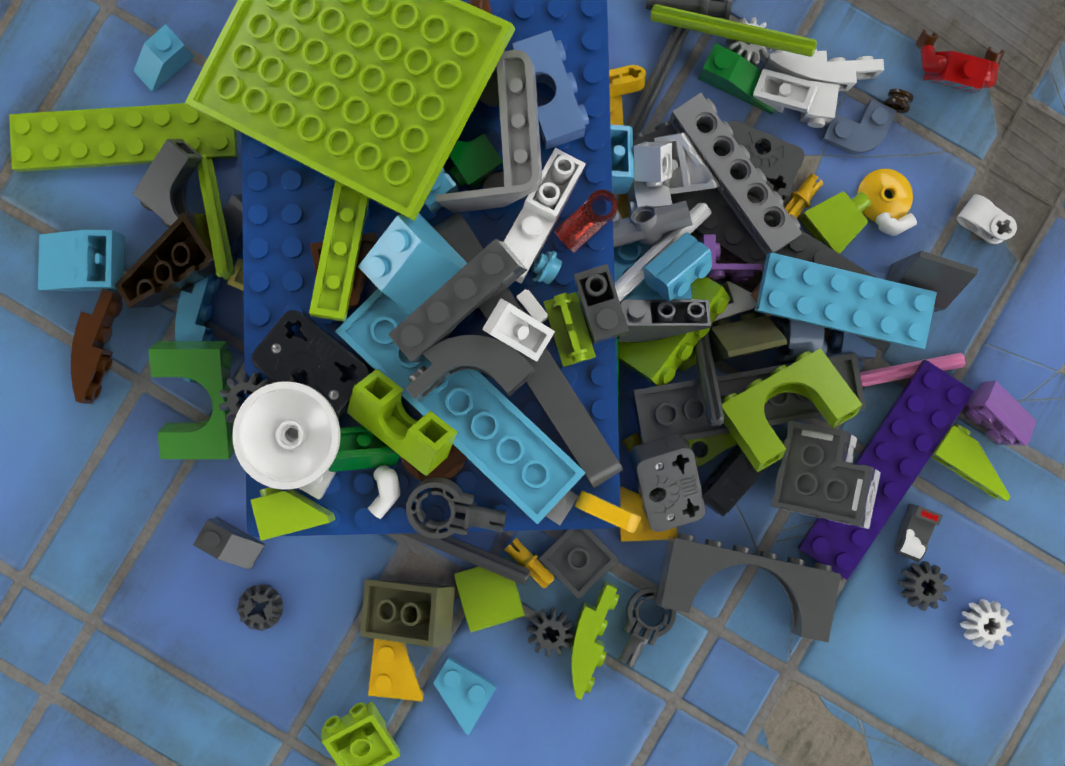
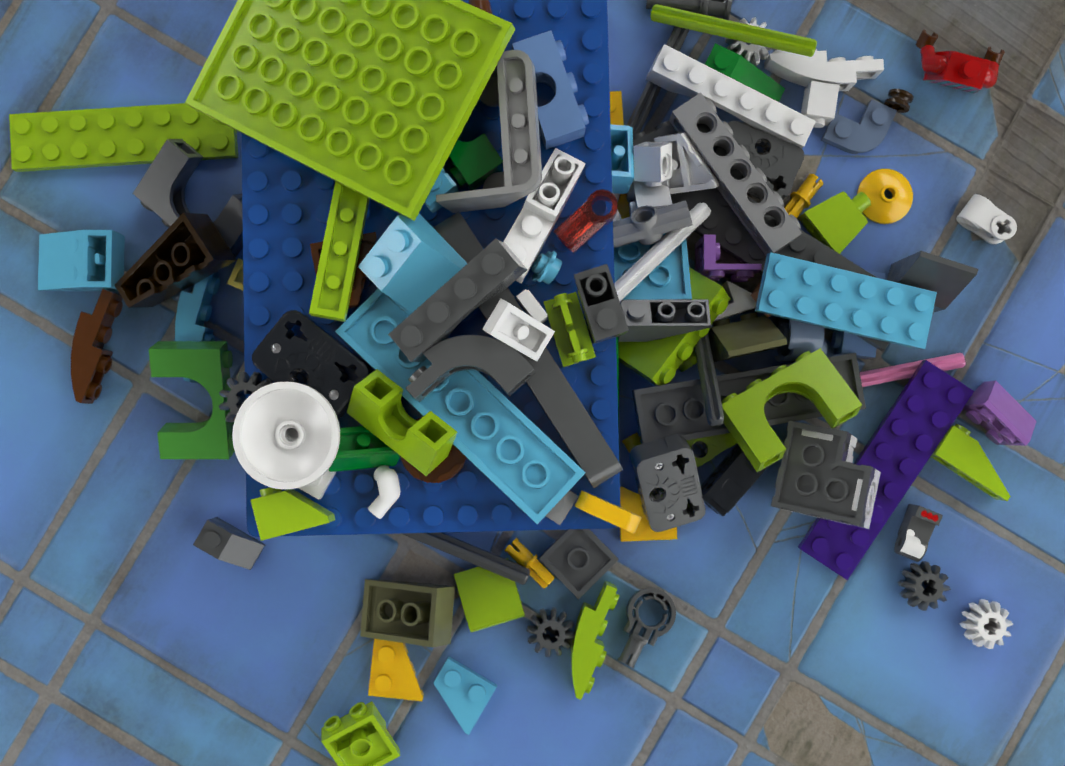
(161, 58): medium azure slope -> none
(215, 219): lime axle -> none
(273, 611): dark grey gear -> none
(459, 503): dark grey pin -> none
(626, 80): yellow beam -> none
(678, 267): medium azure brick -> none
(690, 77): none -> white arch
(785, 91): white slope -> none
(809, 589): dark grey arch -> none
(893, 226): white arm -> none

